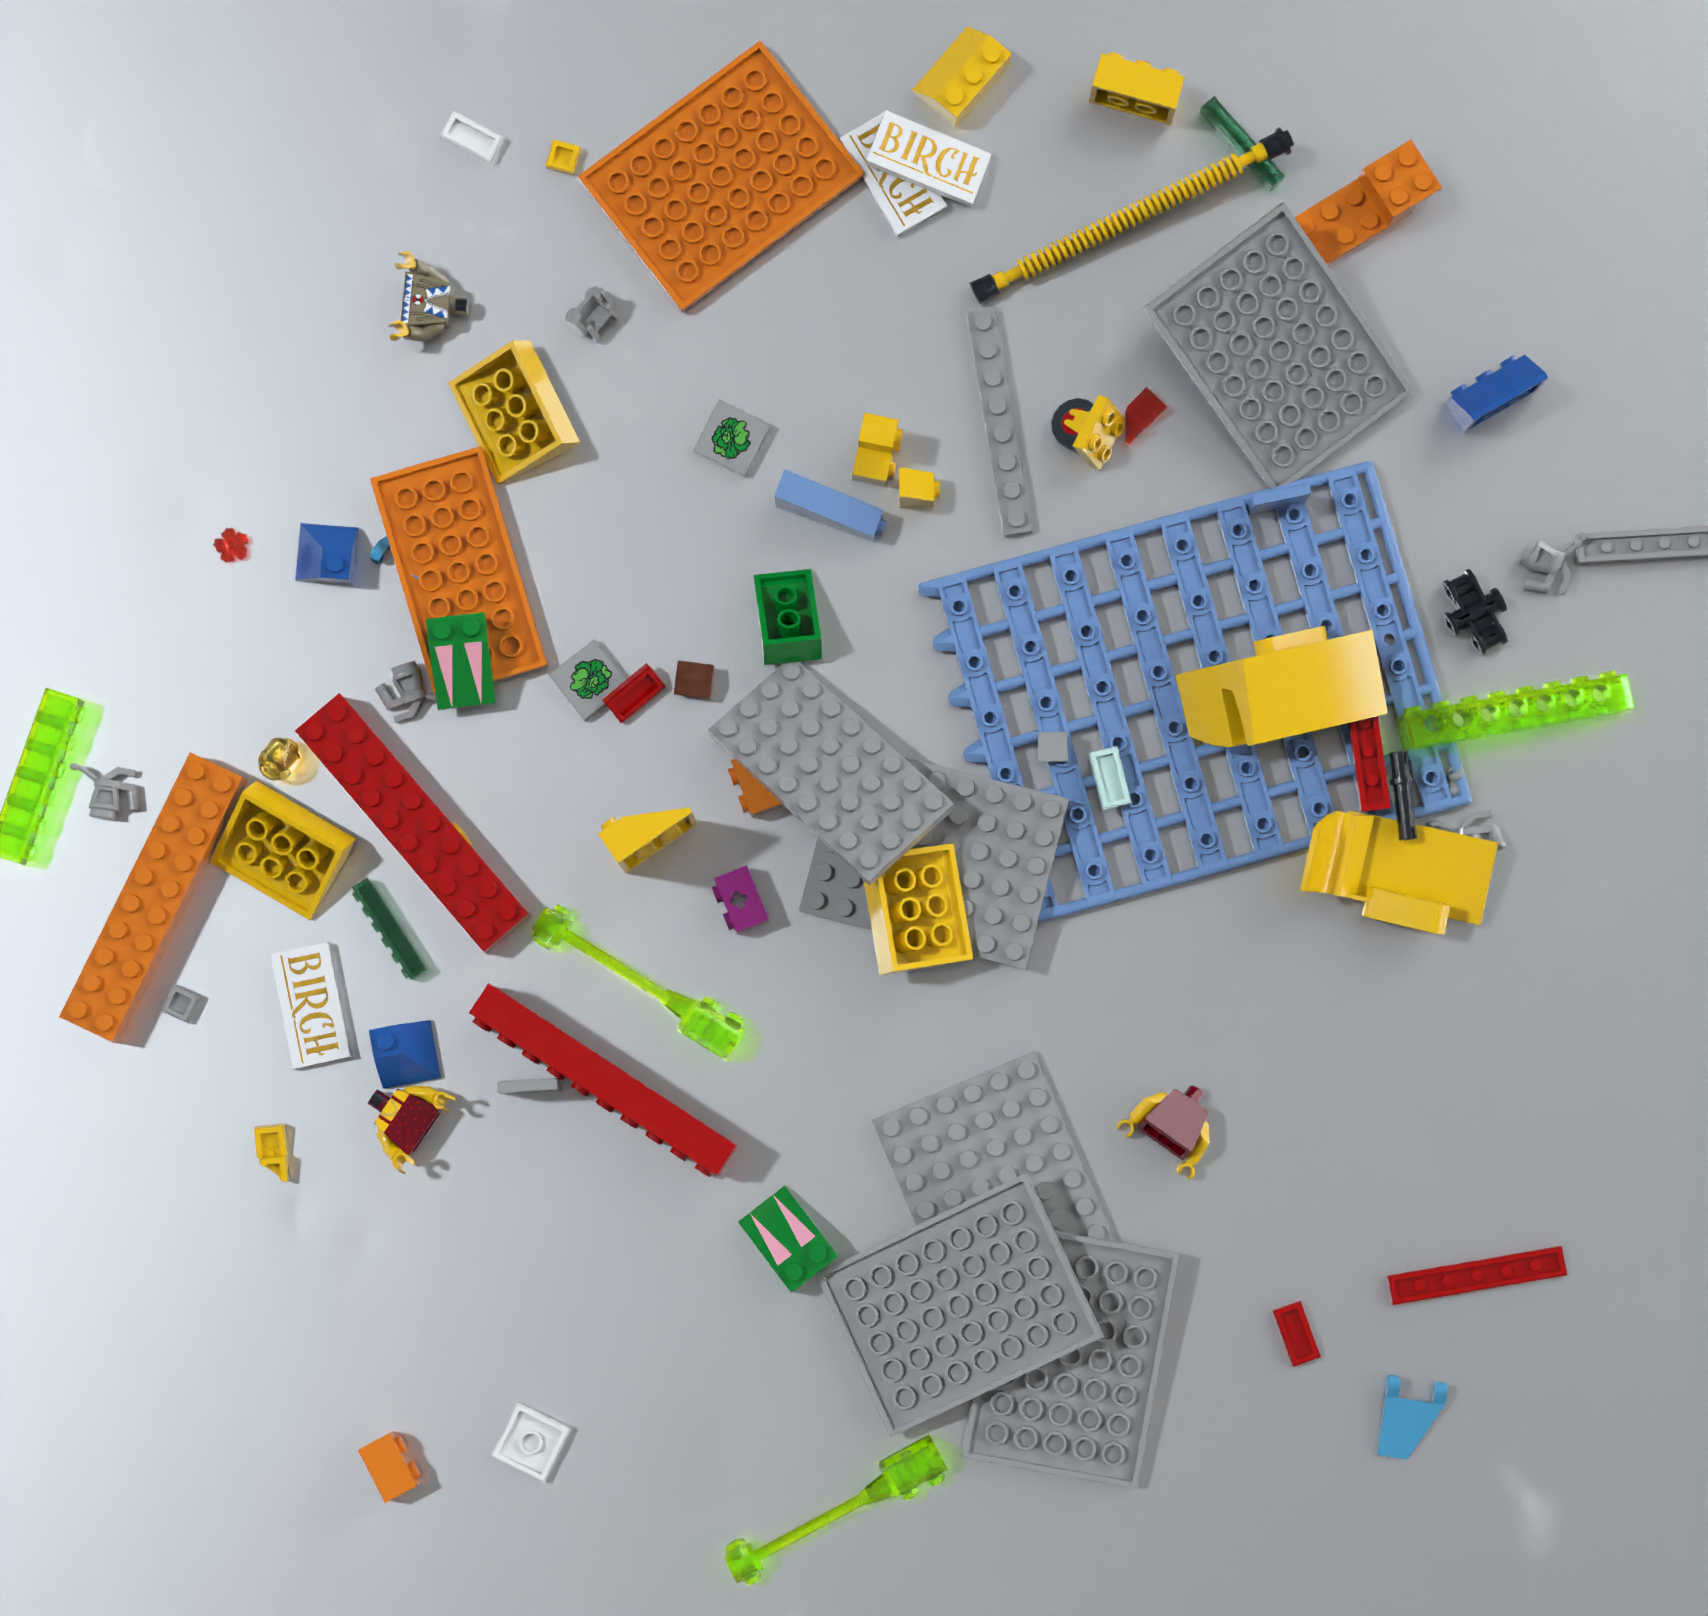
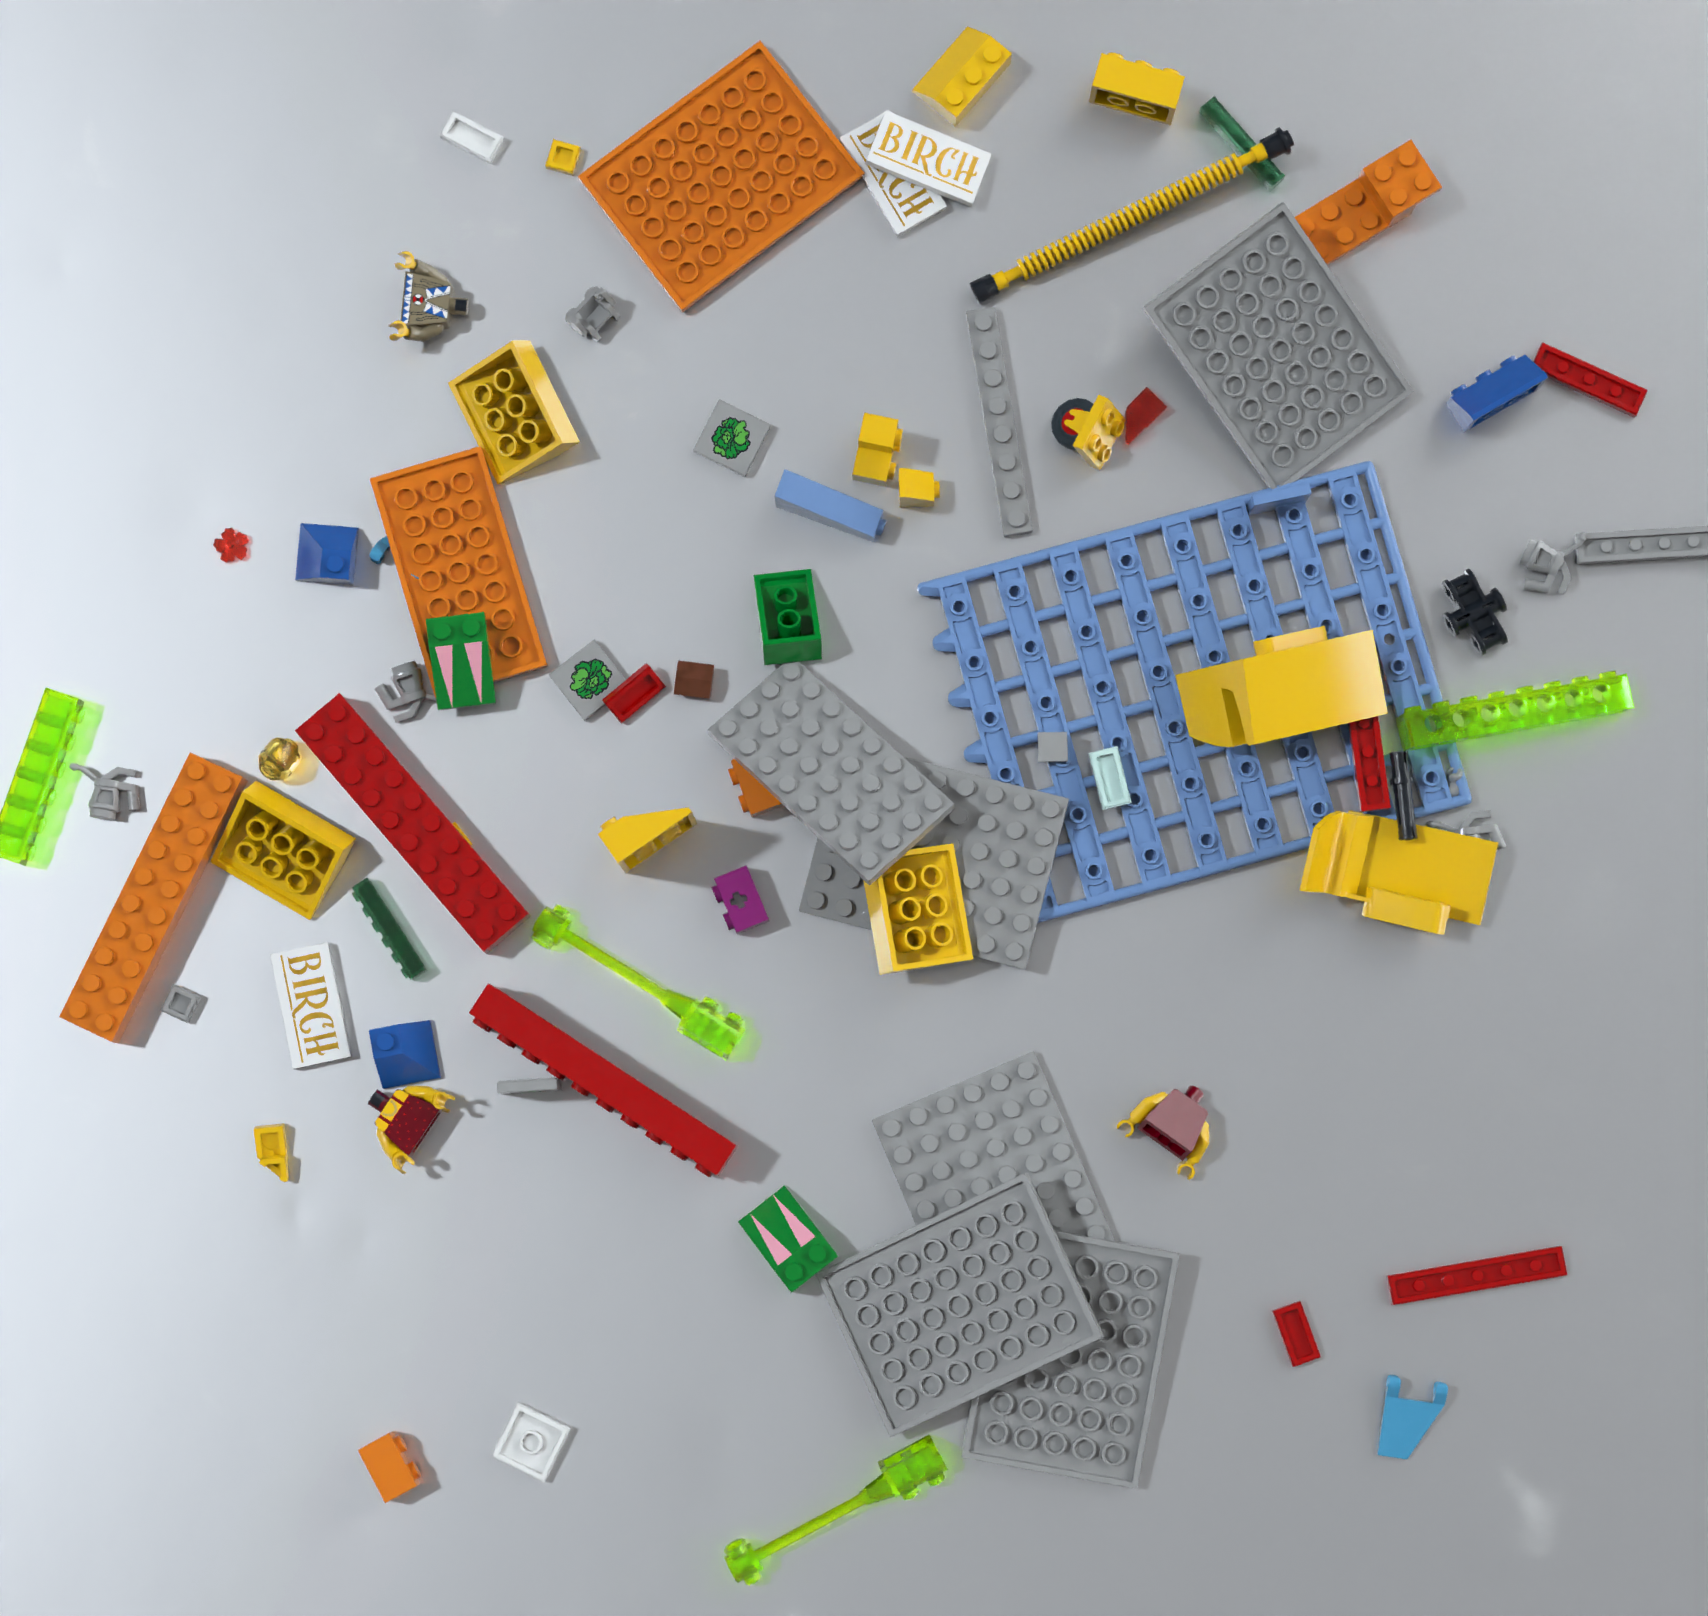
(1590, 380): none -> red tile

